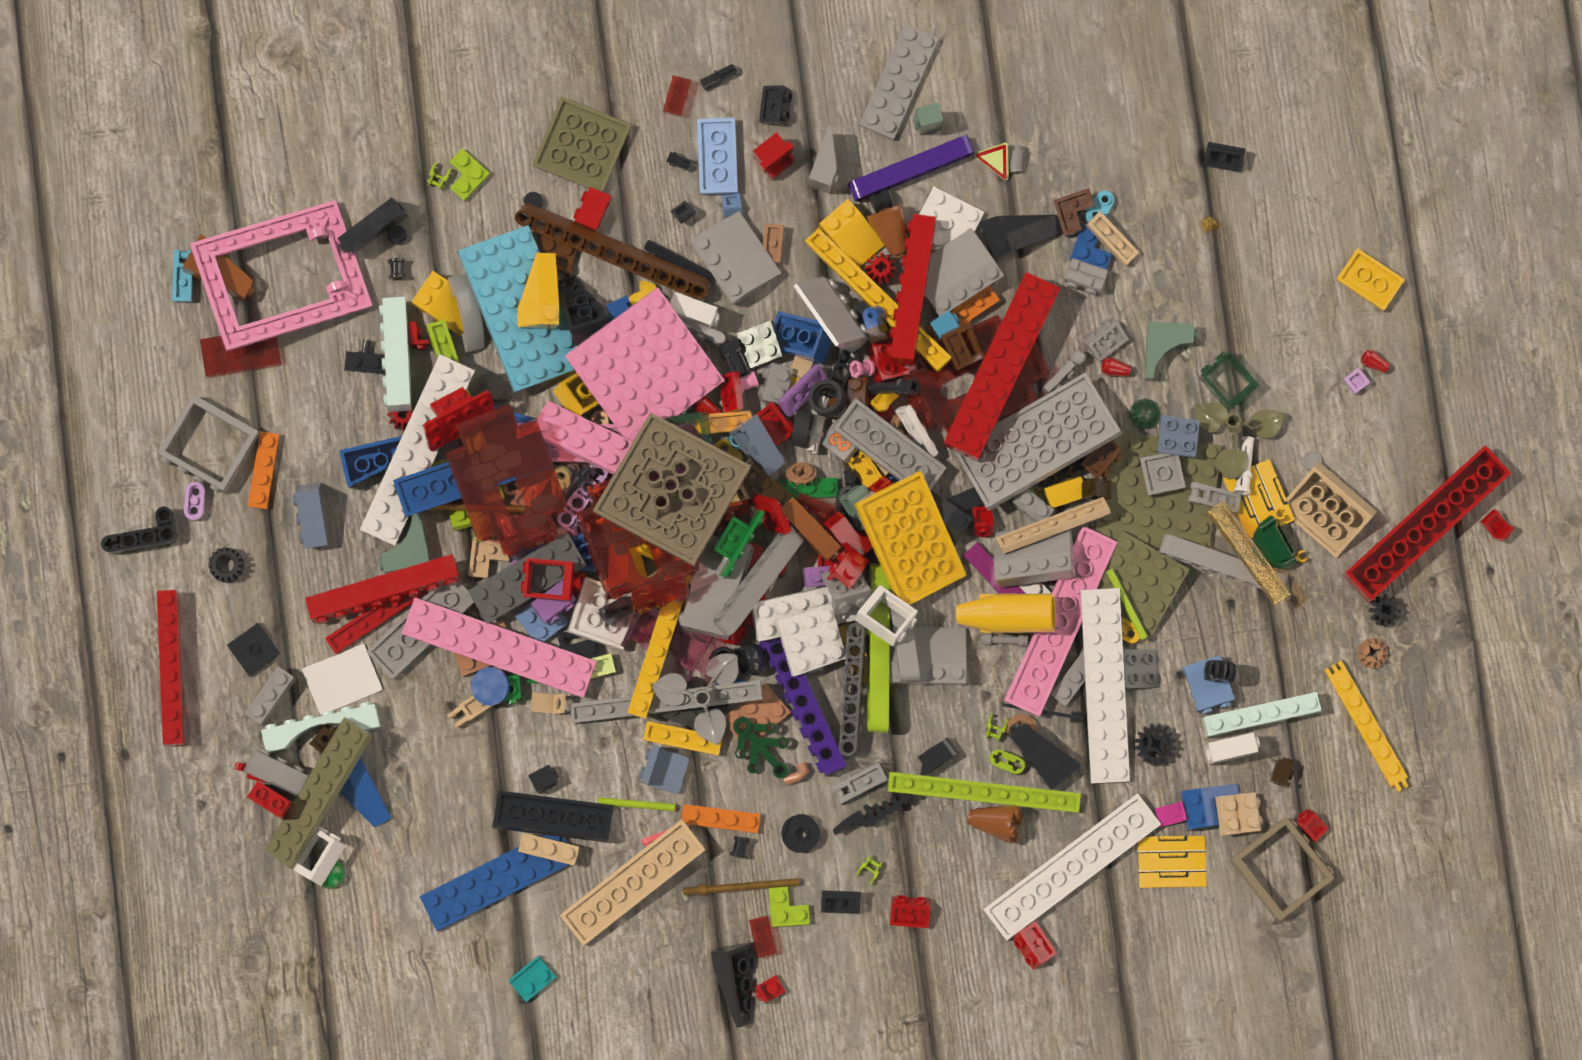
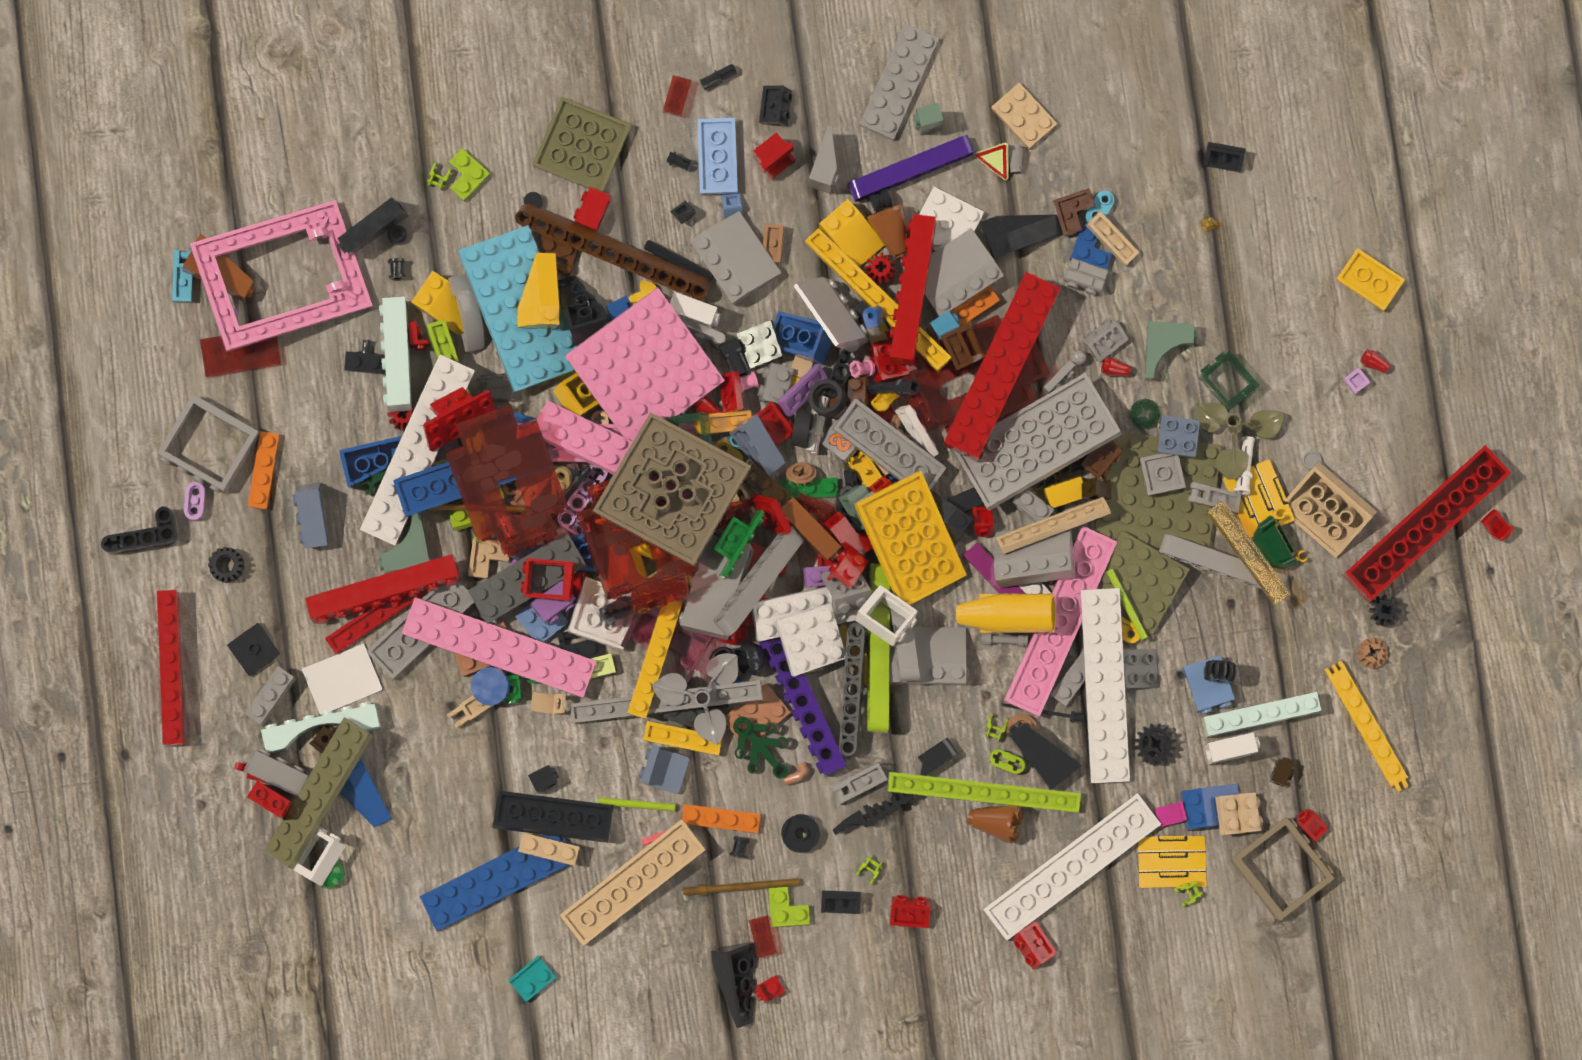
(373, 481): none -> dark green plate
(1024, 116): none -> tan plate
(1191, 897): none -> lime piece

